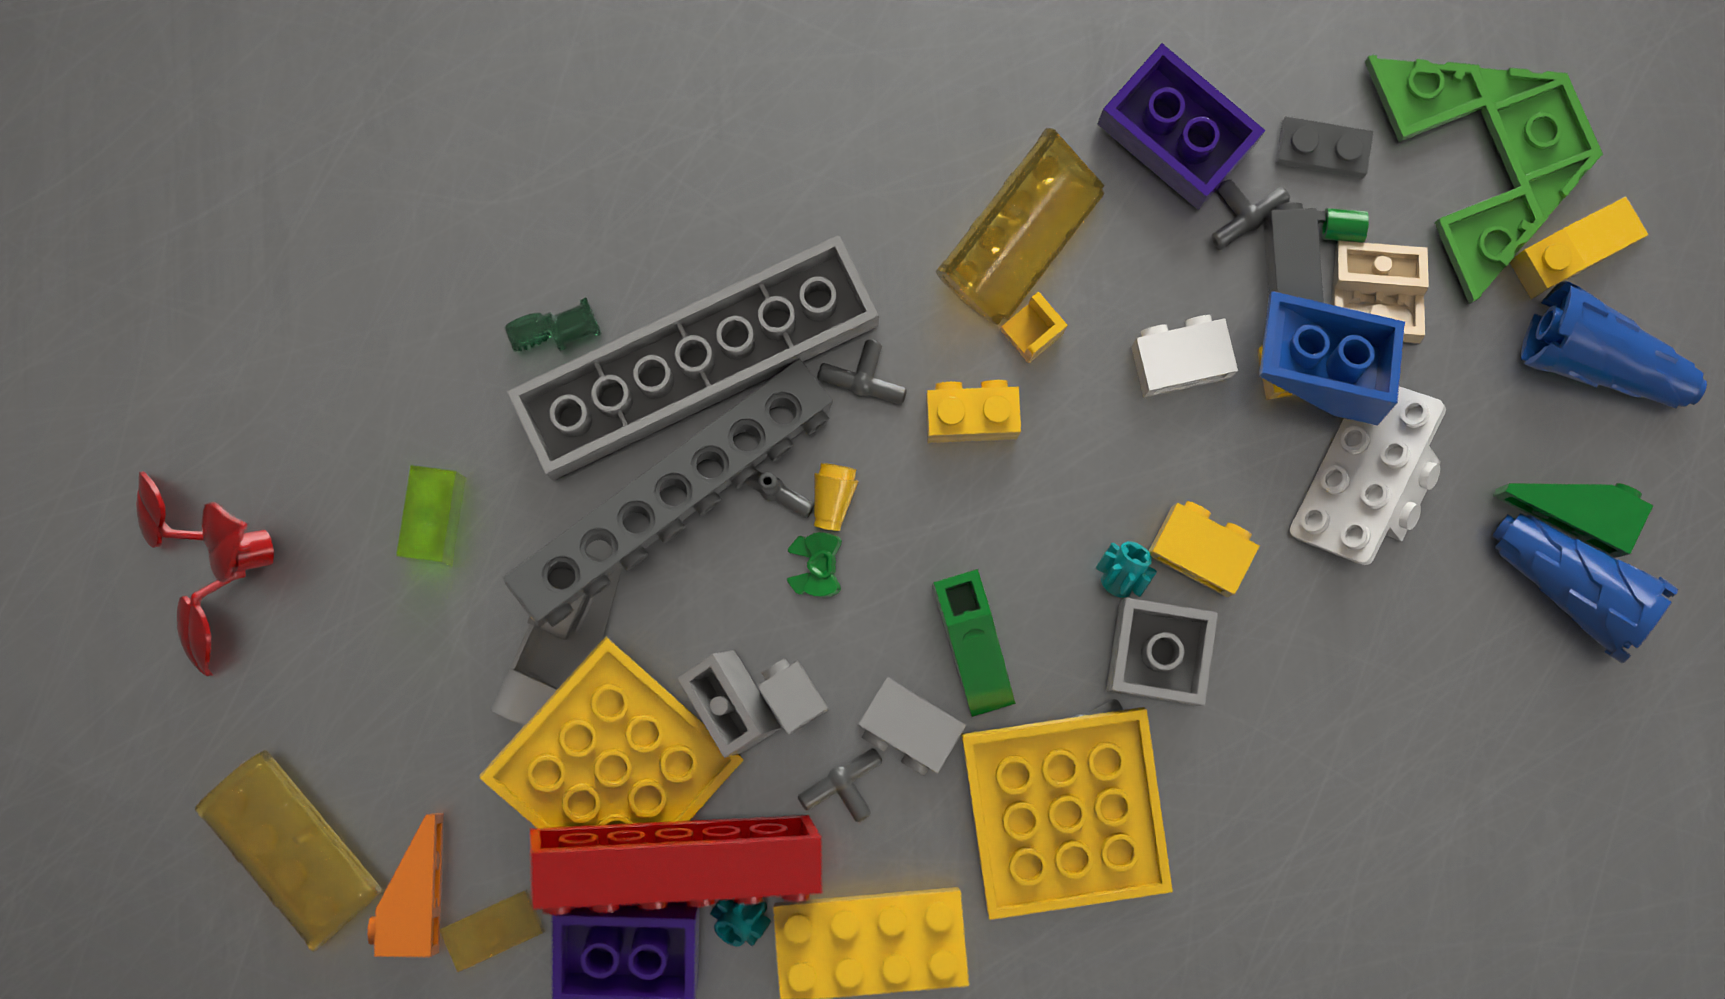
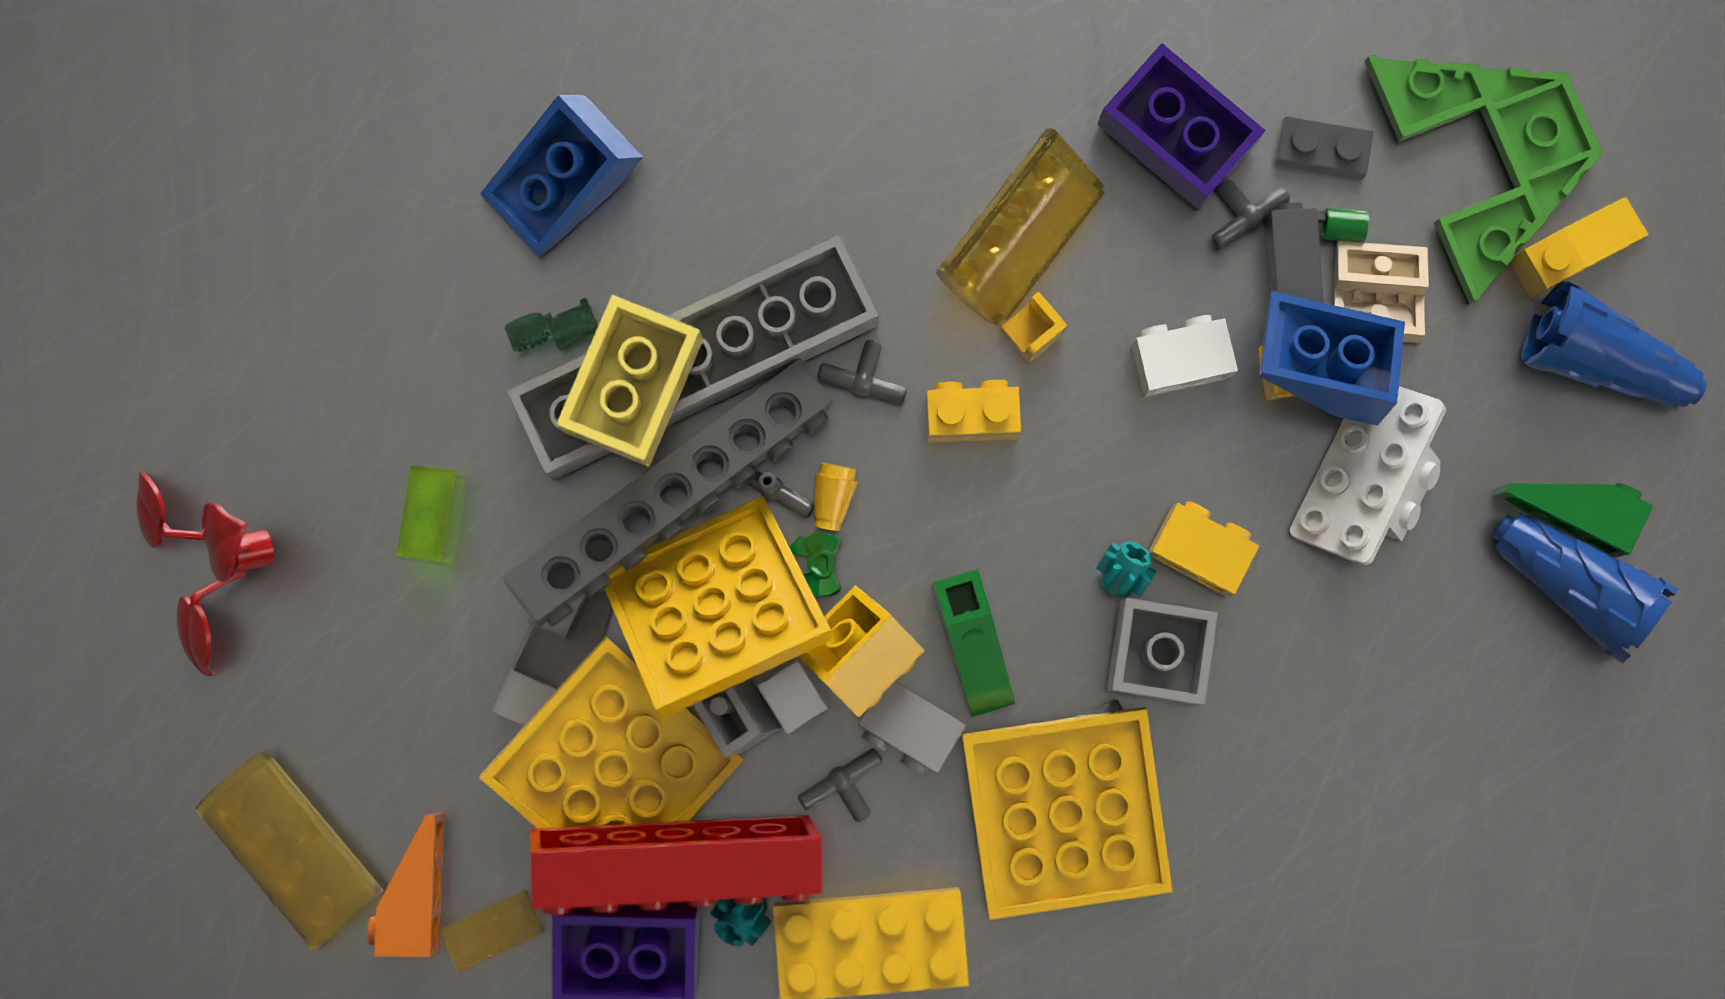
(560, 172): none -> blue slope
(630, 380): none -> light yellow brick
(715, 607): none -> yellow plate
(865, 653): none -> yellow brick

